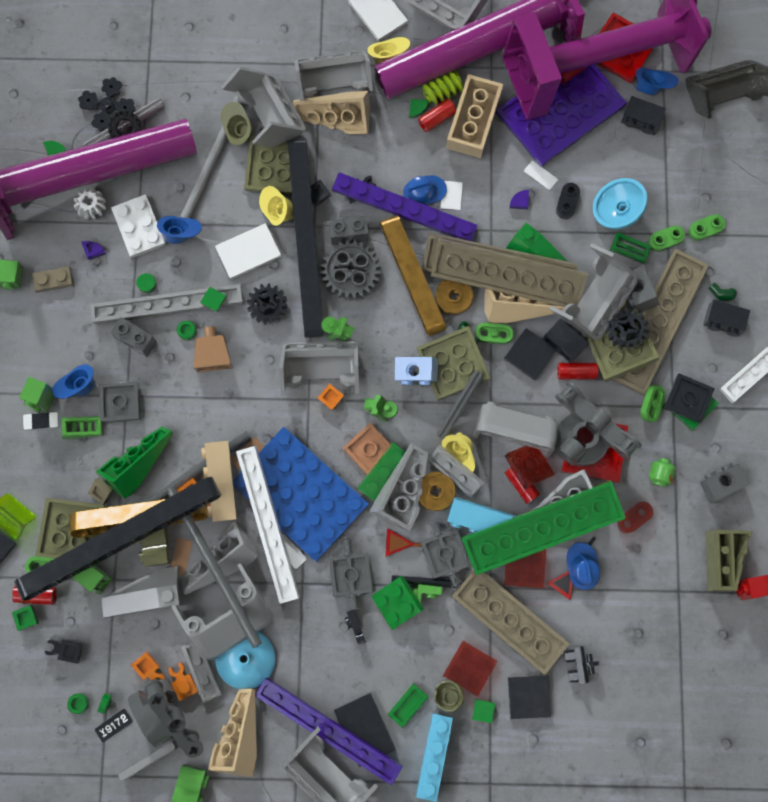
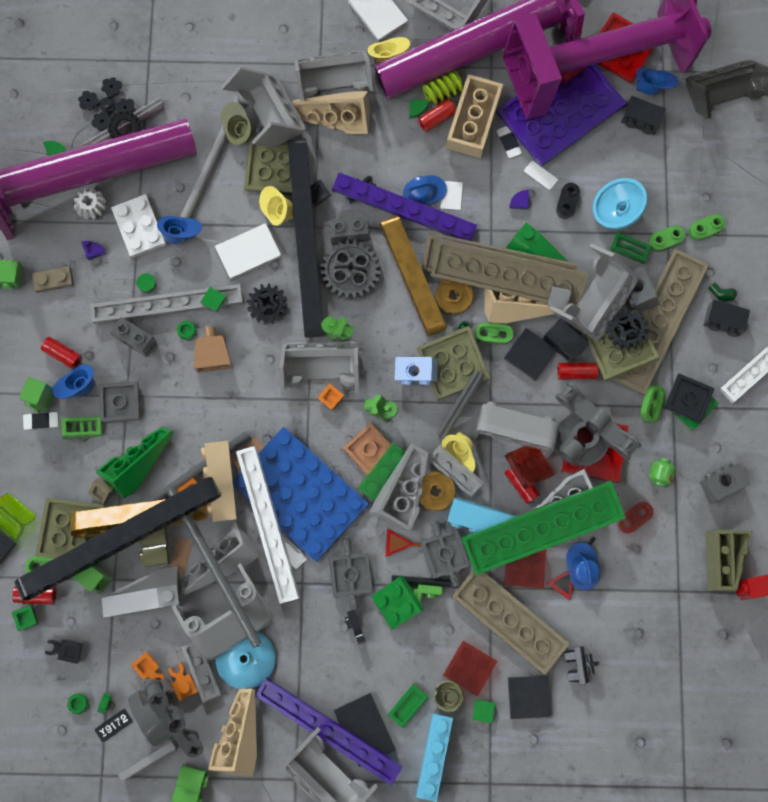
(61, 352): none -> red axle
(509, 142): none -> sticker
(558, 297): none -> light grey tile

